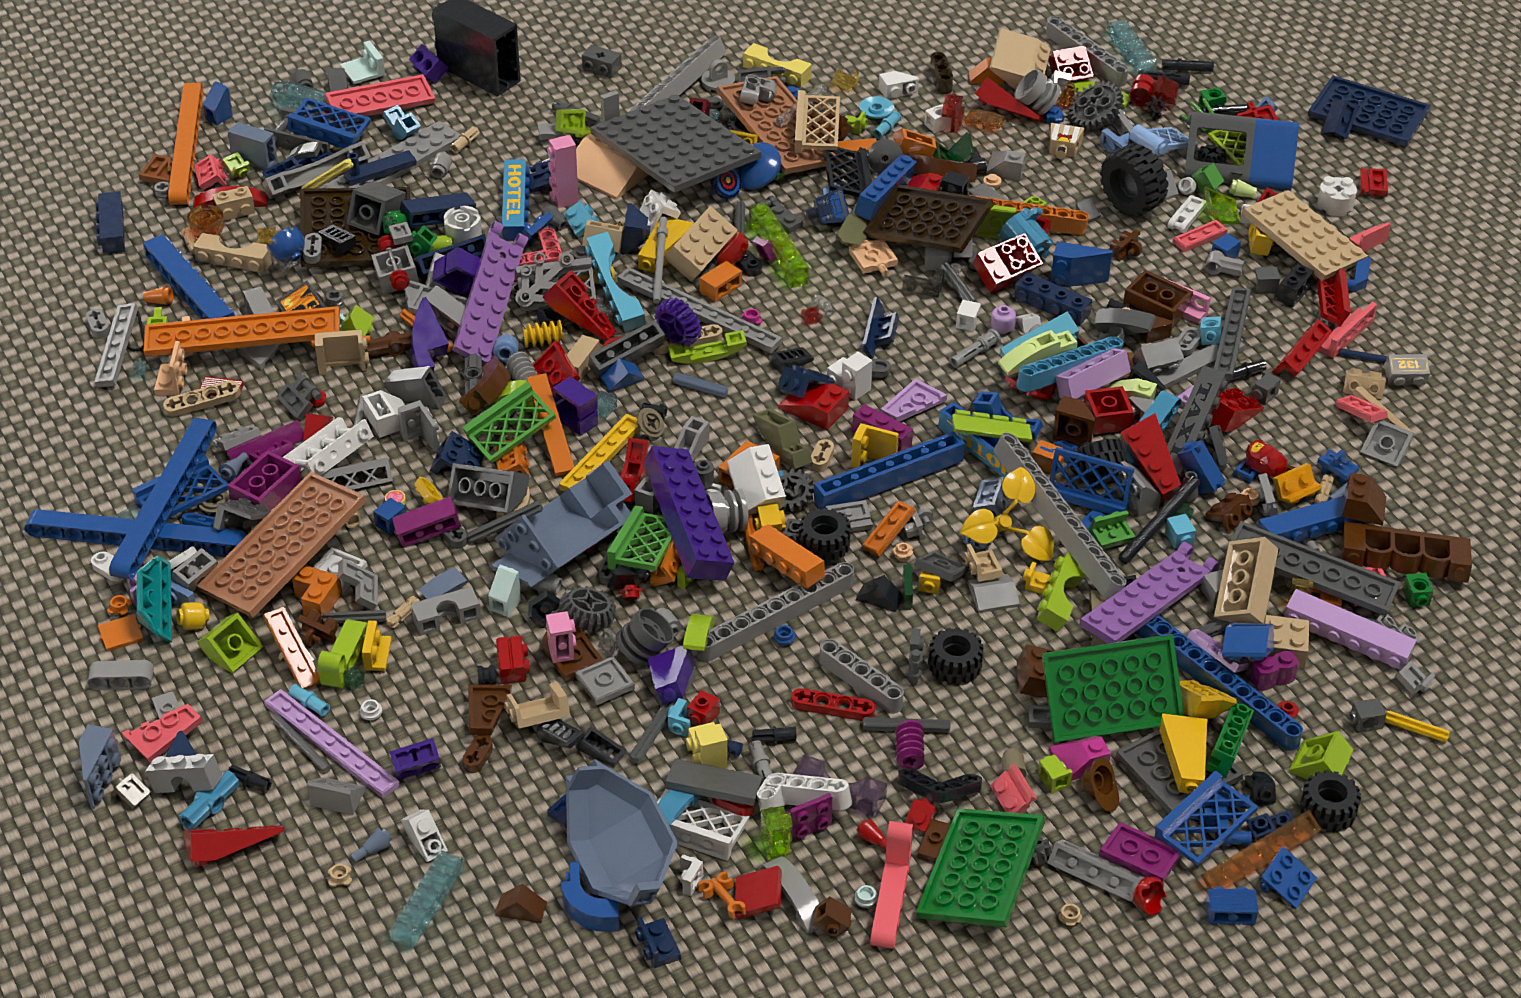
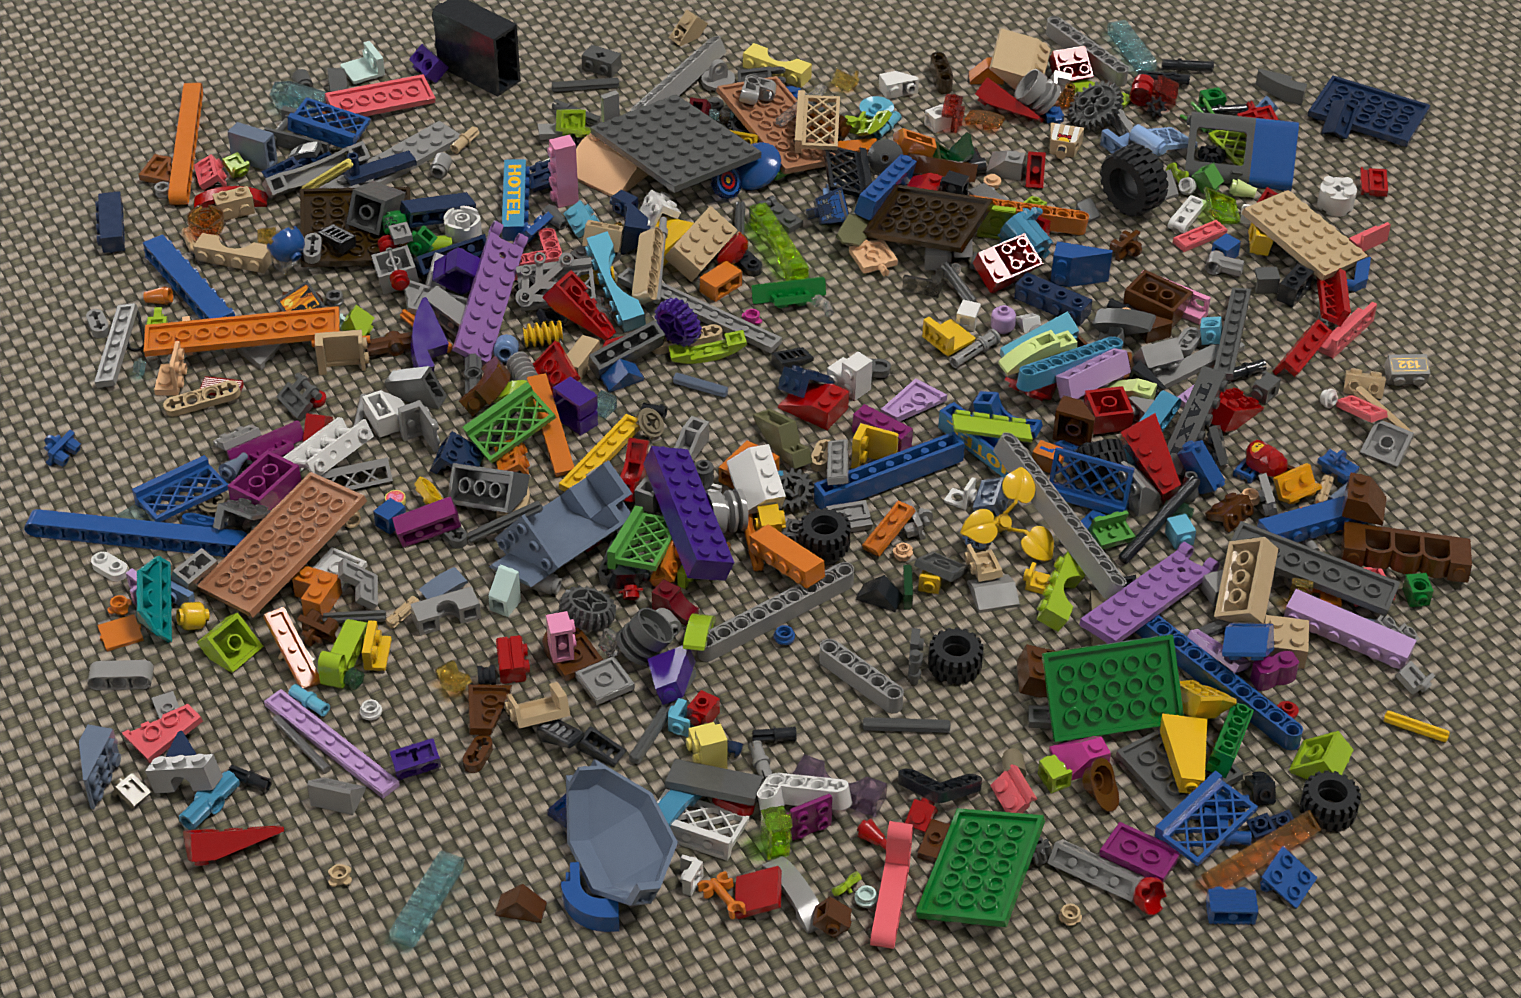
(57, 447): none -> blue hips
(162, 499): blue beam -> none
(182, 557): white tile -> none
(217, 104): blue slope -> none
(256, 301): light grey beam -> none
(377, 841): sand blue cone -> none
(401, 124): dark azure brick -> none
(424, 834): white slope -> none
(451, 678): none -> clear yellow bracket
(542, 606): black bracket -> none
(585, 84): none -> dark grey axle
(620, 201): none -> dark blue brick
(648, 265): none -> tan beam
(657, 942): dark blue bracket -> none
(671, 597): none -> dark red arch
(688, 28): none -> tan slope
(764, 248): magenta bracket -> none
(789, 292): none -> green bracket
(811, 315): clear red plate -> none
(834, 701): red beam -> none
(838, 462): none -> light grey tile
(846, 885): none -> lime piece
(872, 125): none -> lime slope
(880, 328): dark blue bracket -> none
(910, 745): magenta piece -> none
(946, 337): none -> yellow bracket
(968, 495): none -> white bracket
(1035, 169): none -> red slope
(1177, 174): none -> lime piece
(1281, 86): none -> dark grey slope
(1328, 398): none -> white plate
(1363, 355): dark blue bar -> none
(1367, 715): dark grey brick -> none

